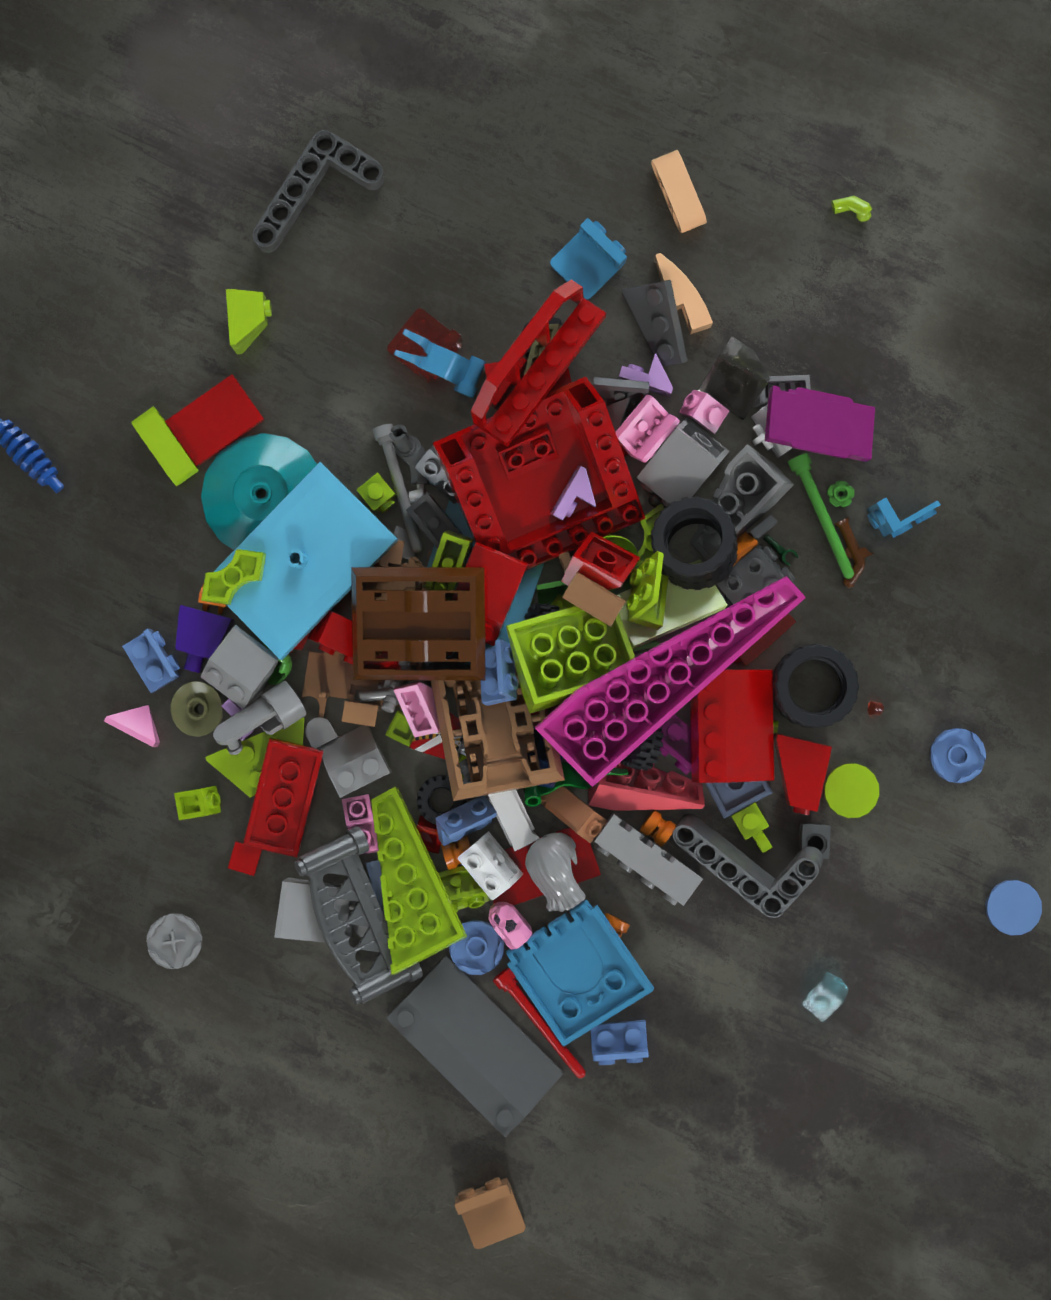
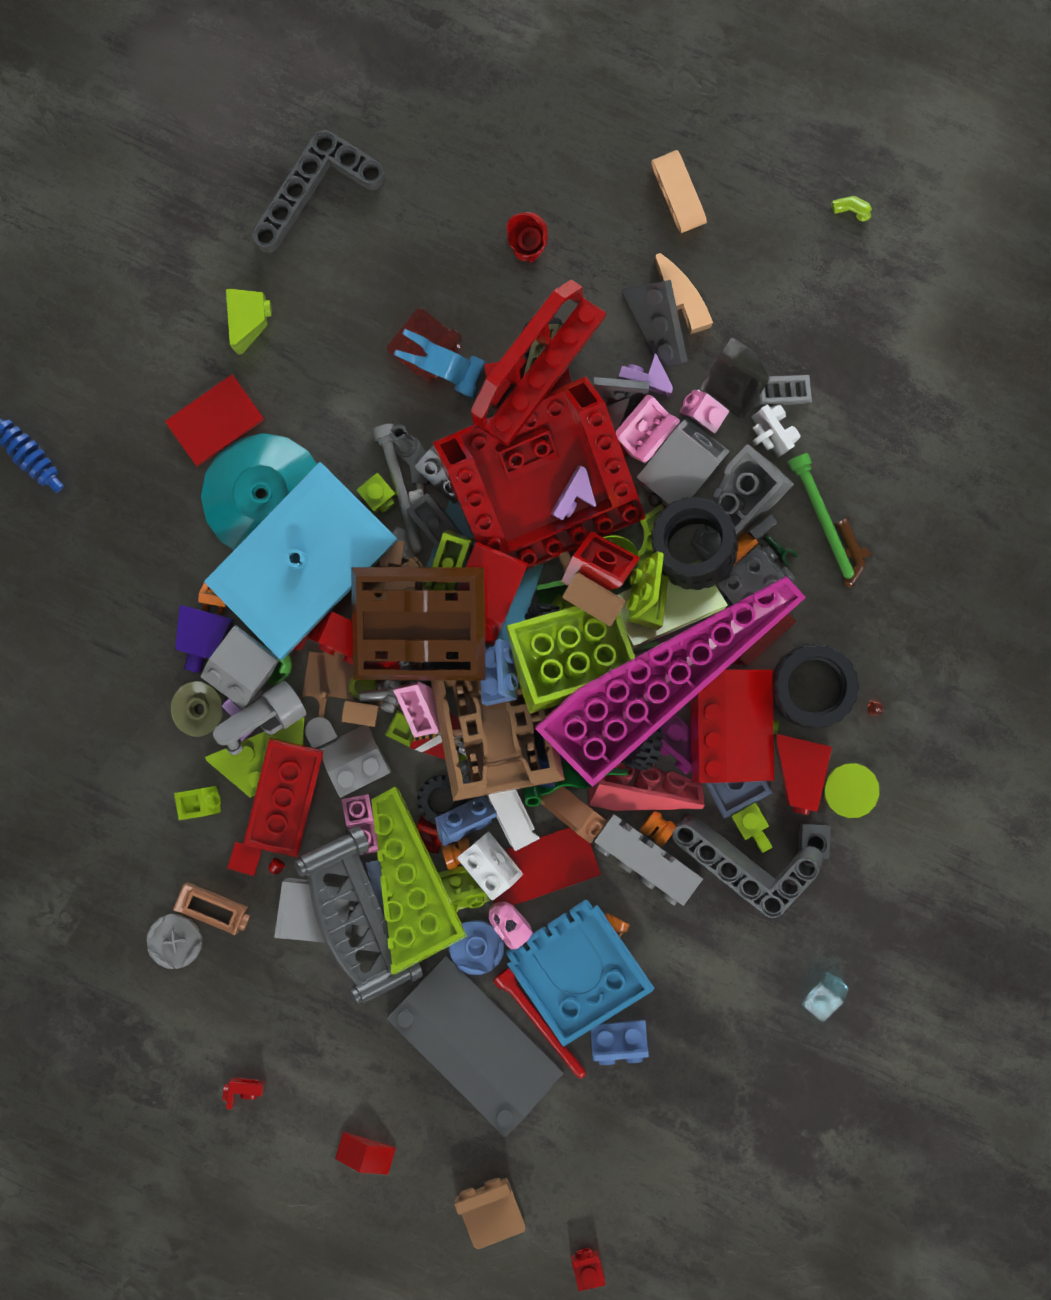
(137, 723): bright pink slope -> none
(152, 660): medium blue bracket -> none
(164, 446): lime beam -> none
(239, 918): none -> nougat window
(243, 569): lime tile -> none
(247, 1088): none -> red bracket
(276, 866): none -> red piece
(357, 686): none -> lime tile
(365, 1154): none -> red slope
(527, 235): none -> red hair
(551, 870): light grey piece -> none
(587, 1269): none -> red bracket
(589, 258): dark azure bracket -> none
(820, 423): magenta piece -> none
(835, 499): bright green plate -> none
(885, 519): dark azure bracket -> none
(957, 755): medium blue tile -> none
(1013, 907): medium blue tile -> none

